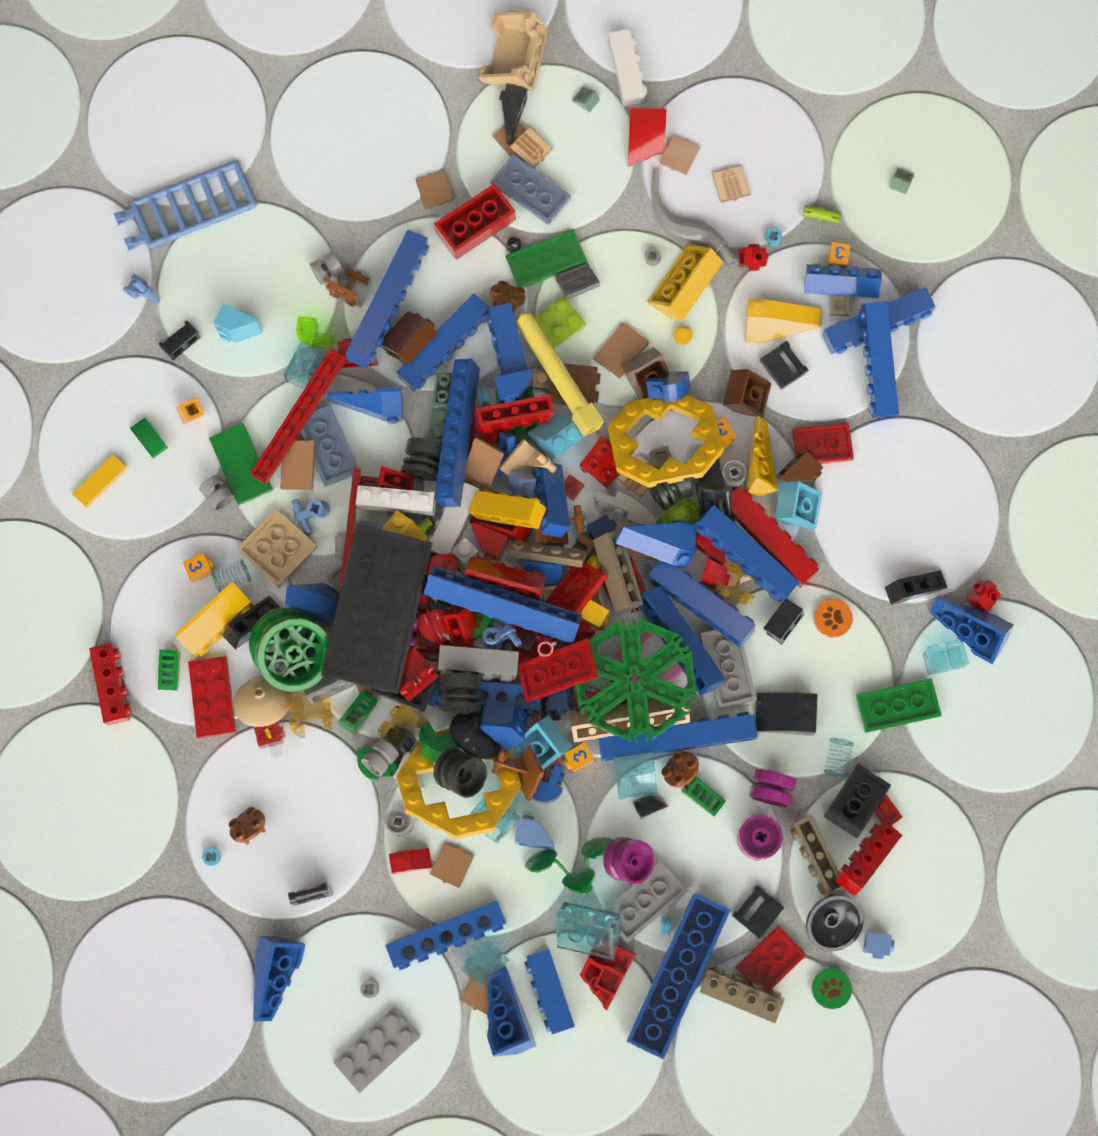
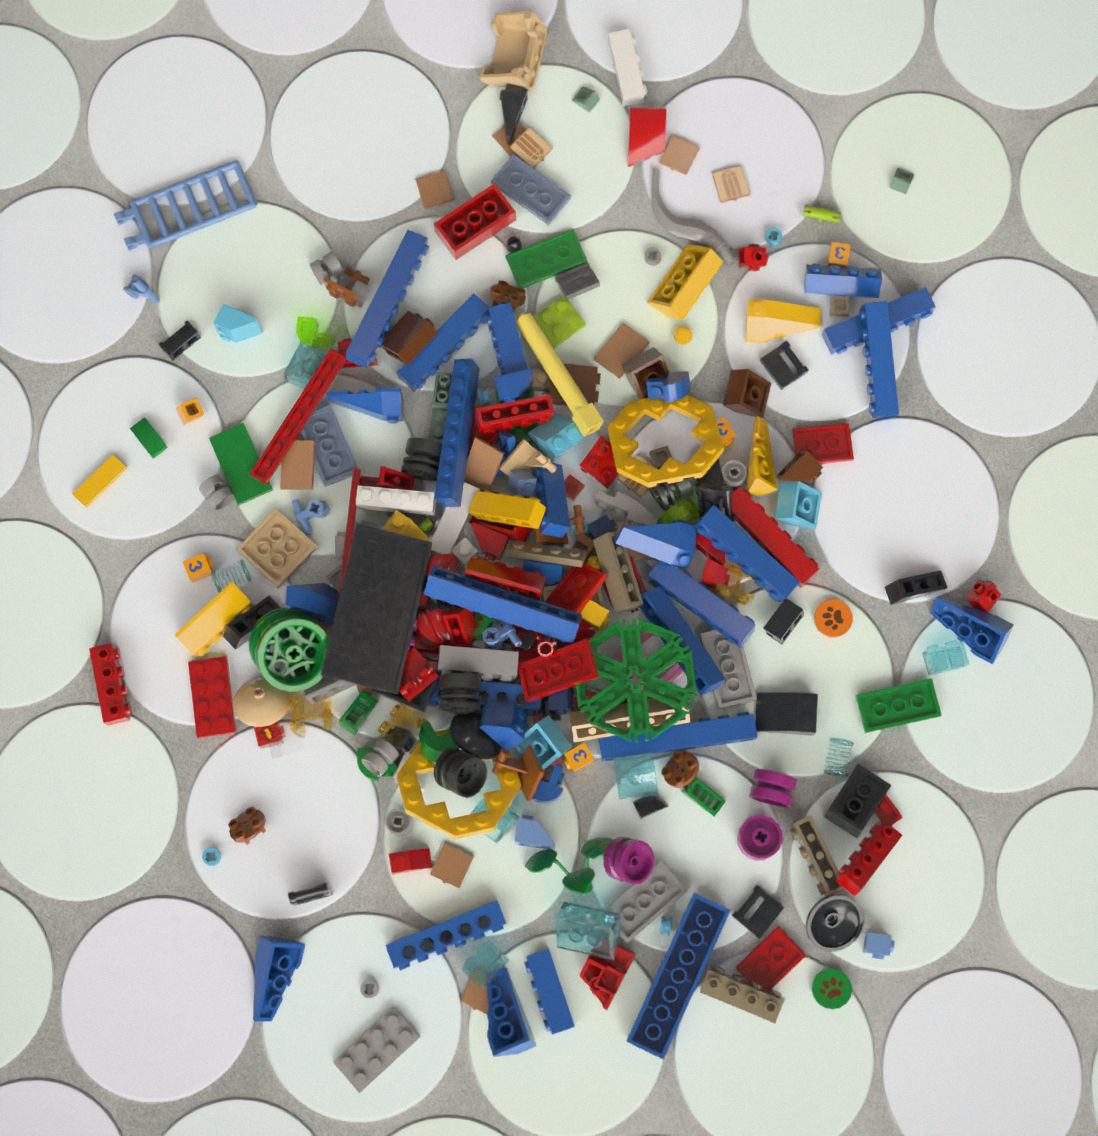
(161, 669): green slope -> none

